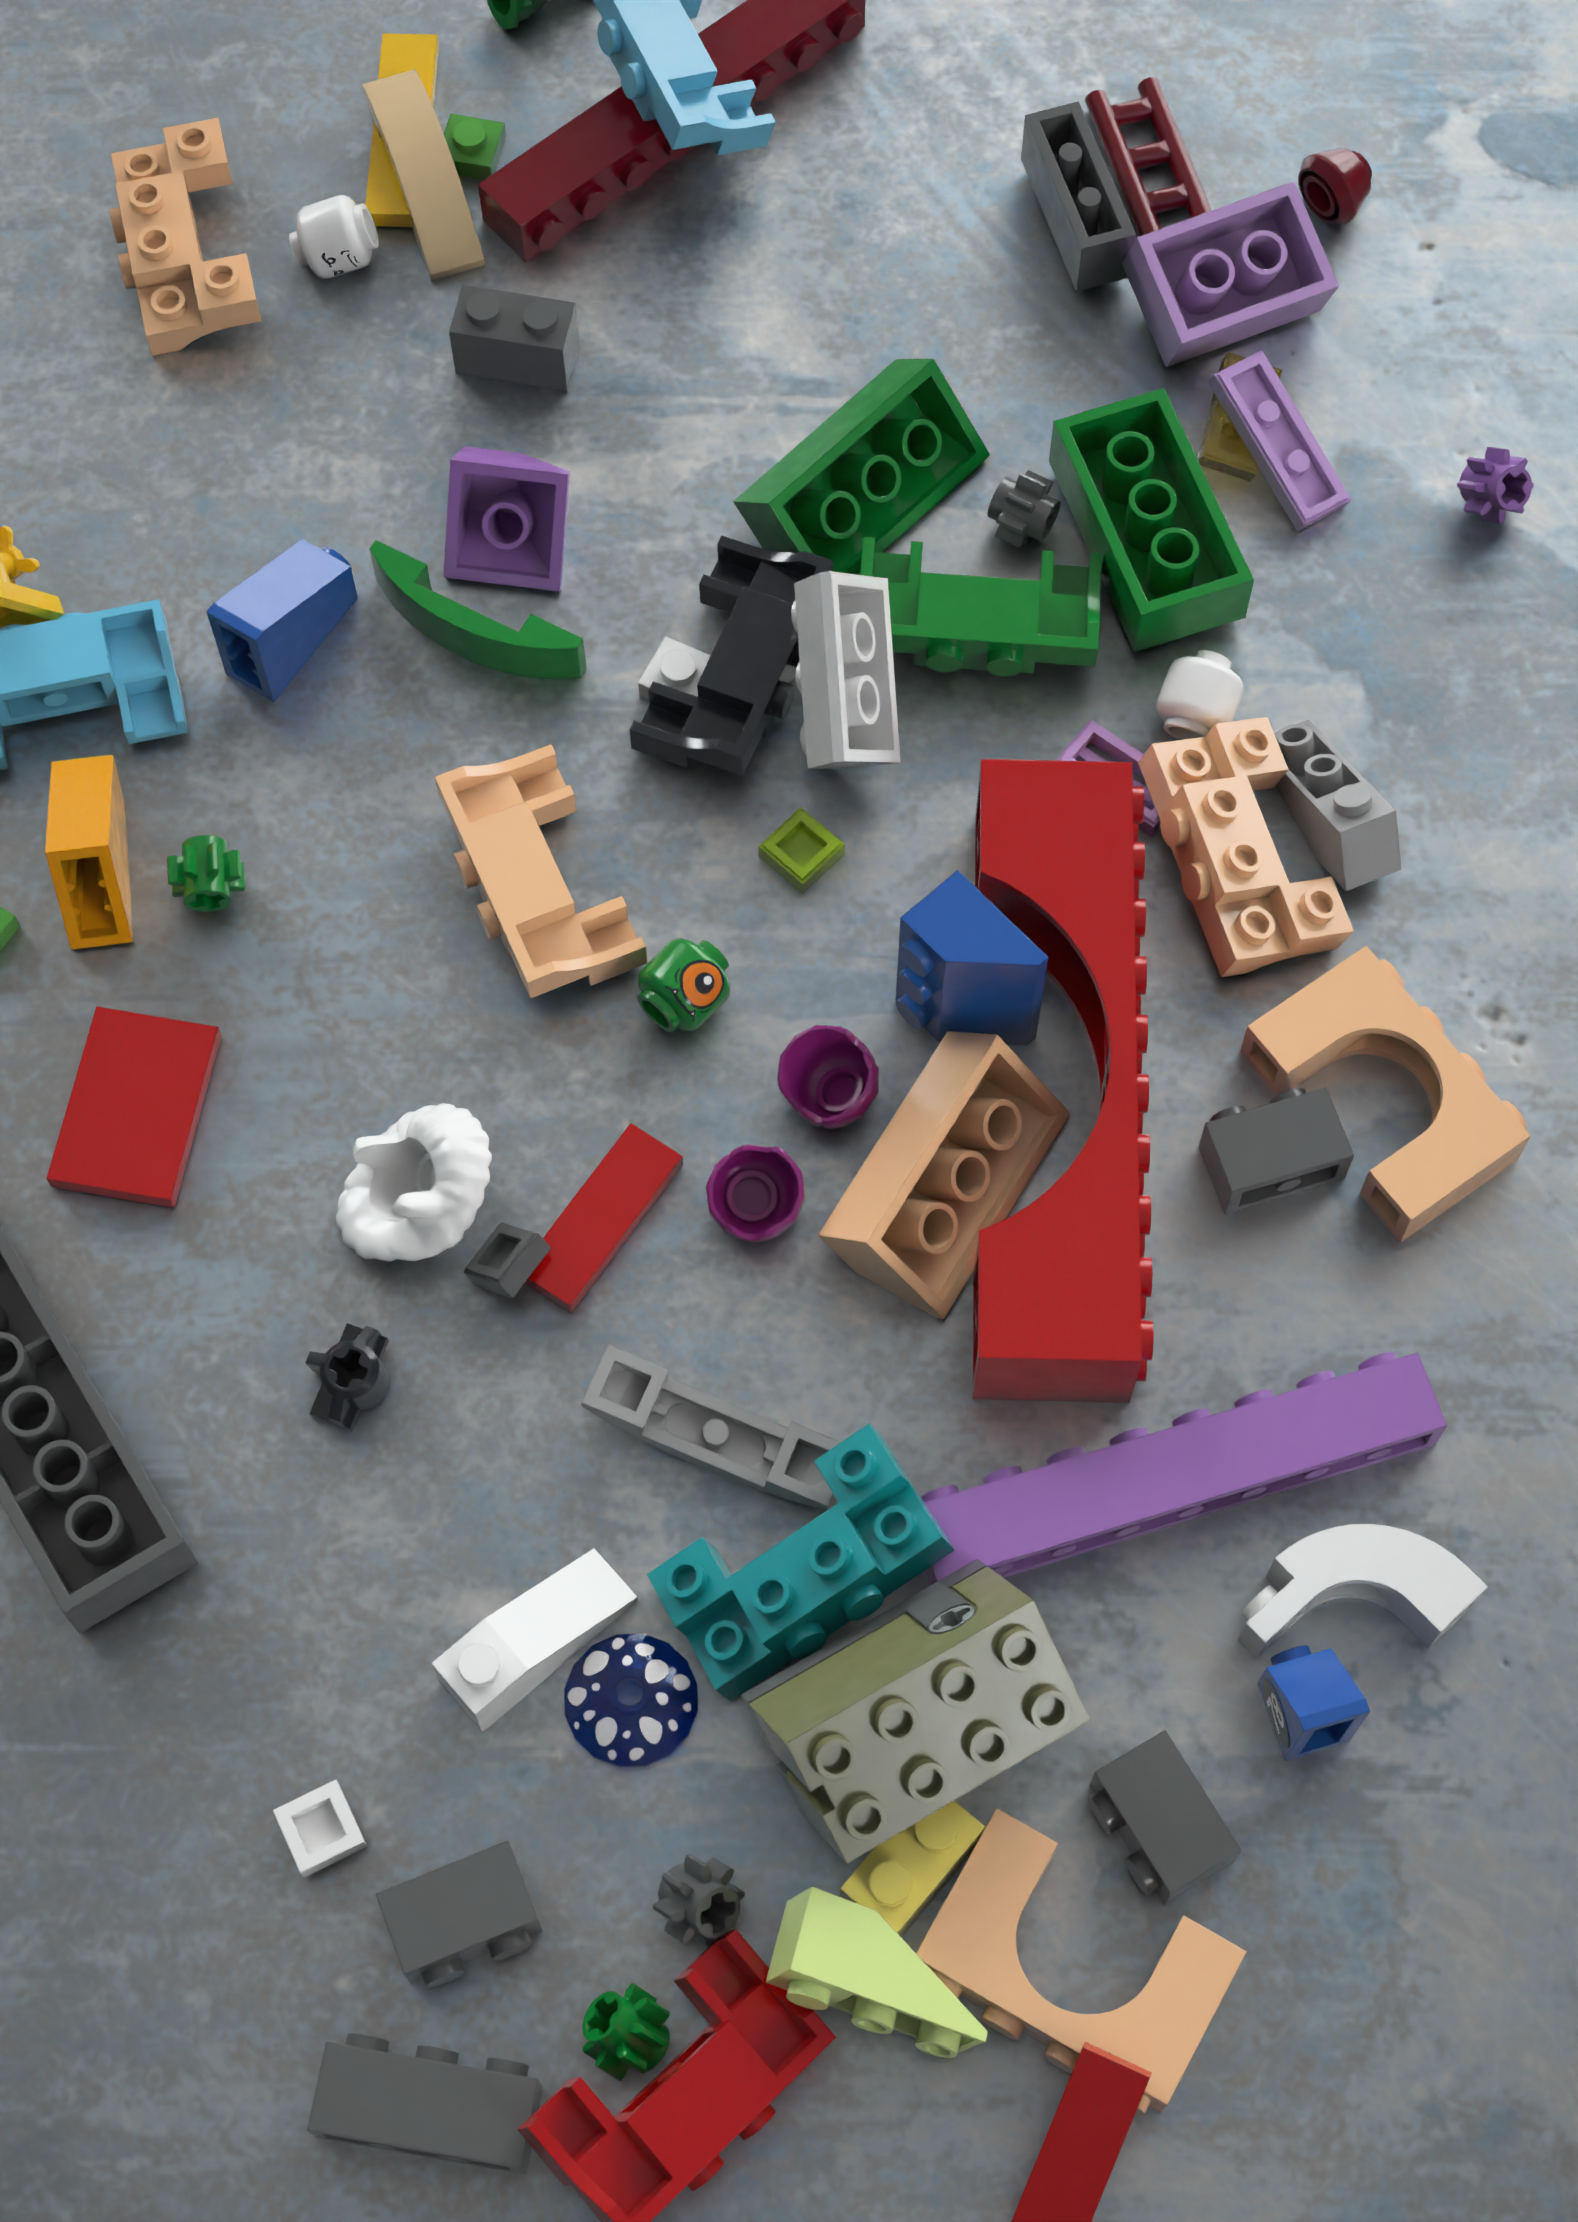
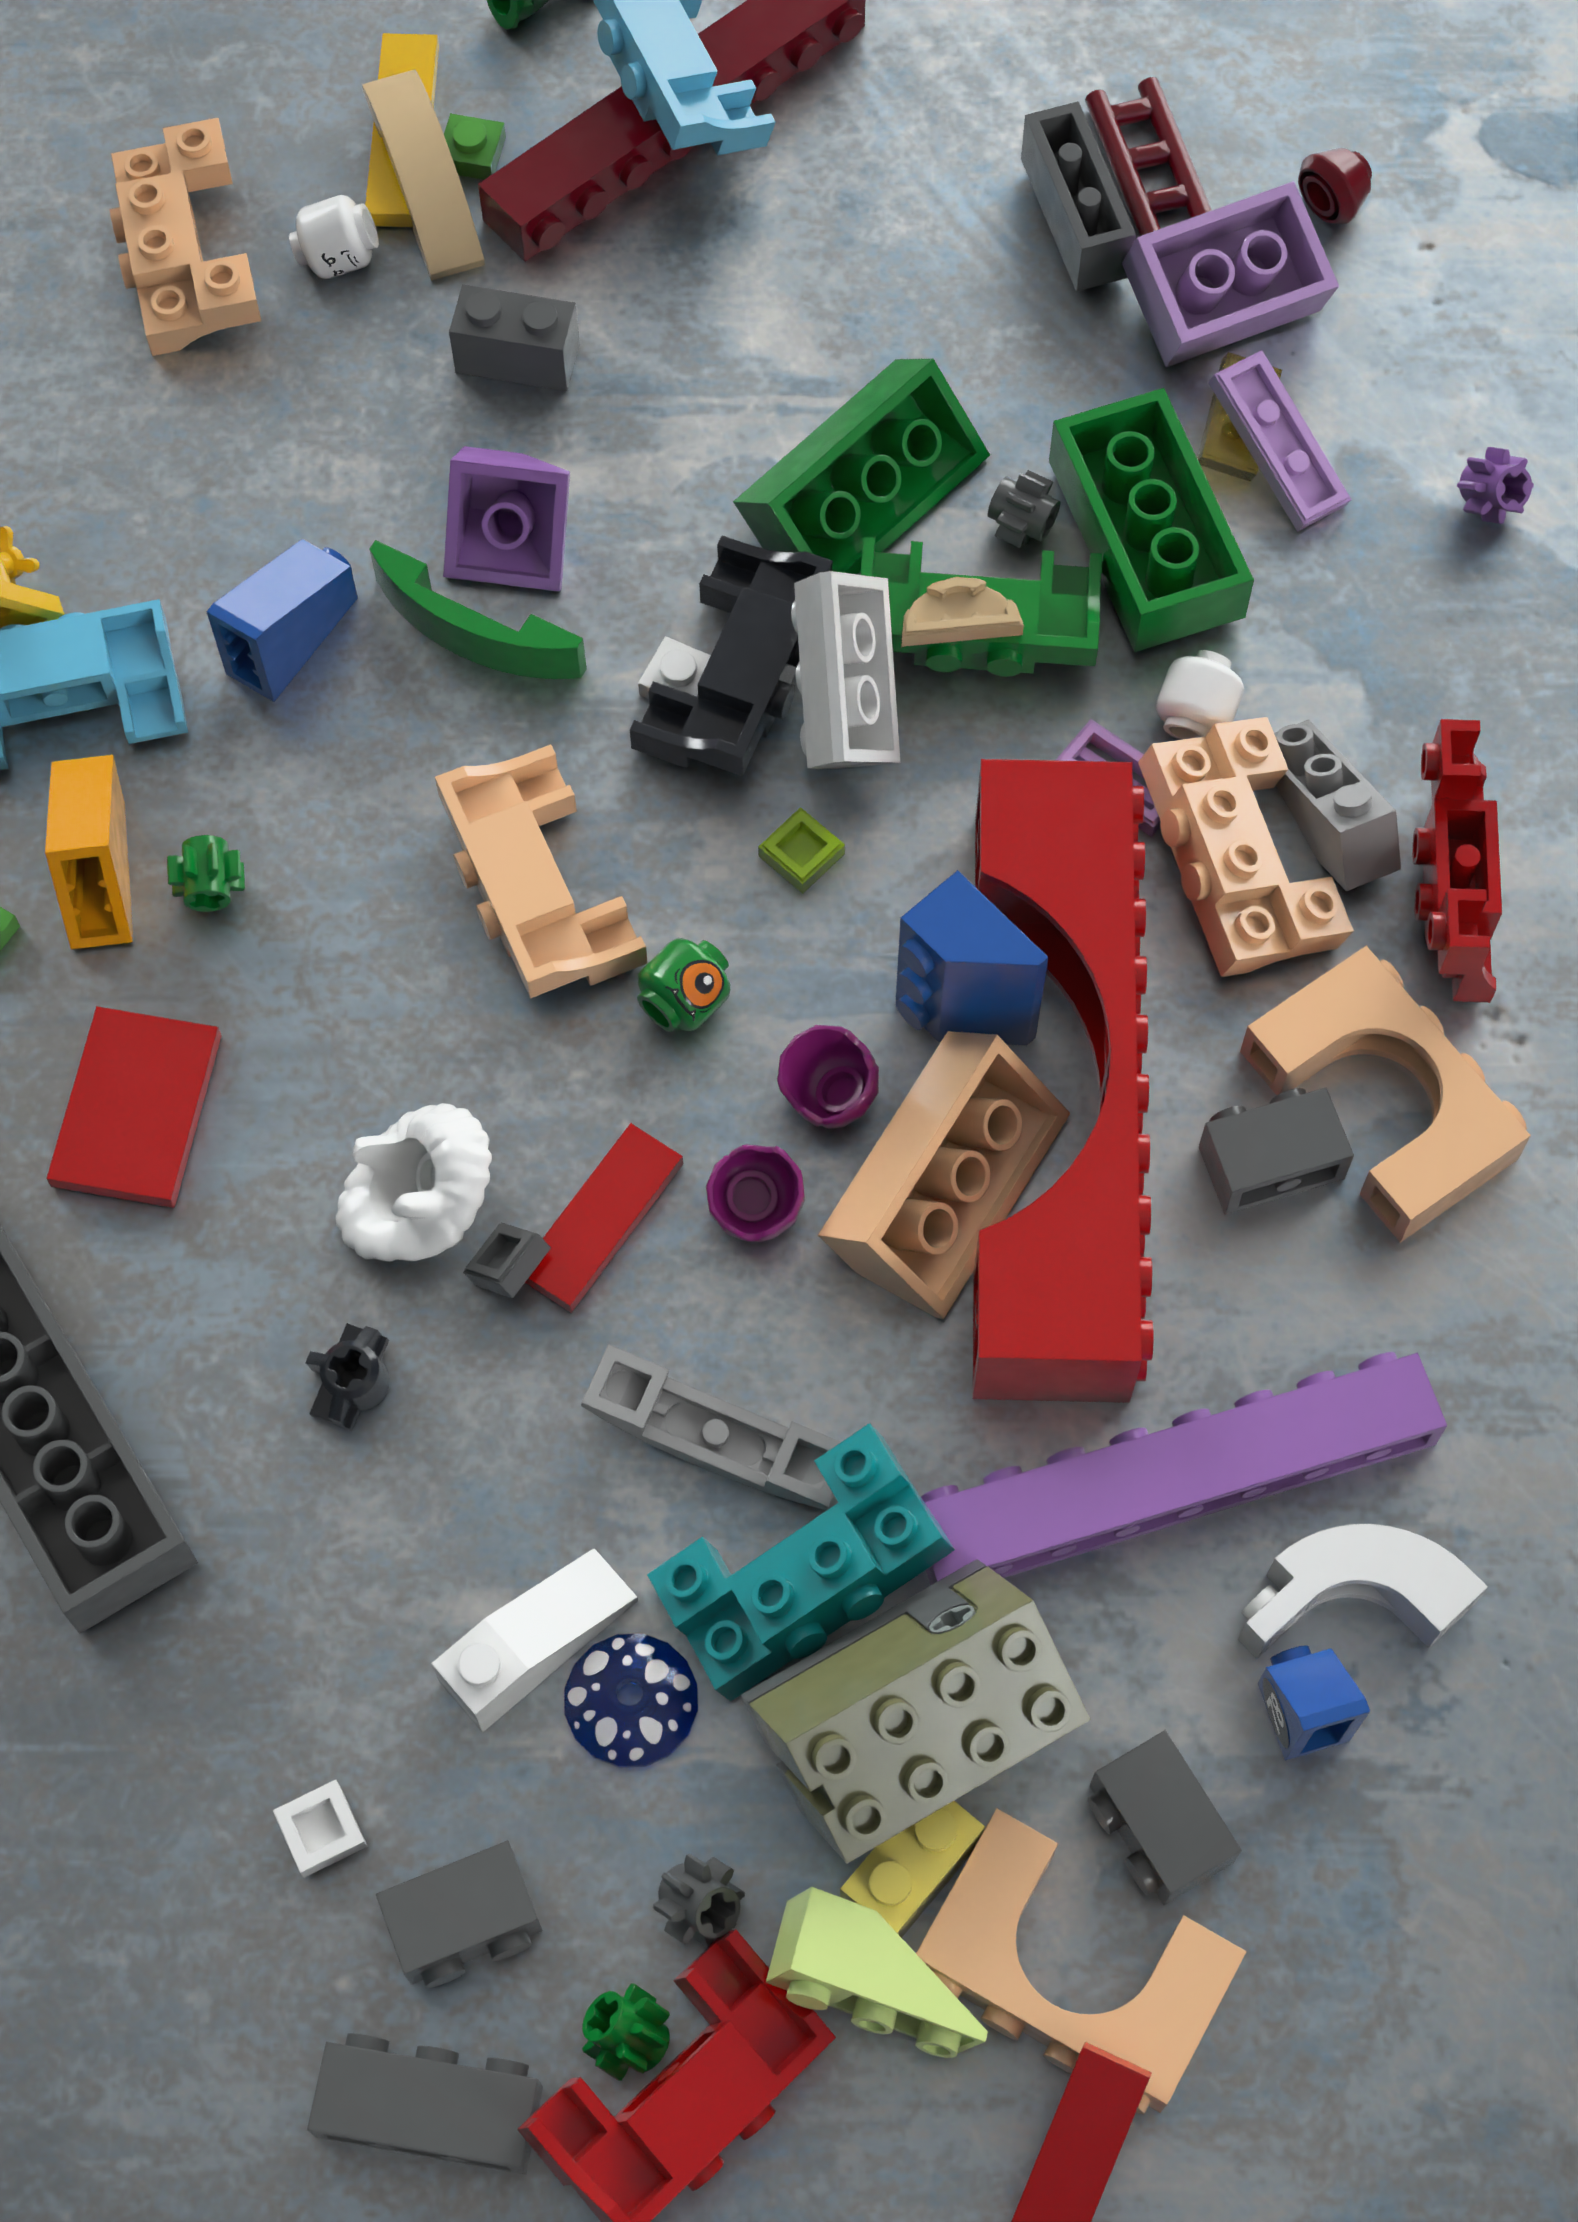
(960, 612): none -> tan tile
(1459, 862): none -> red bracket

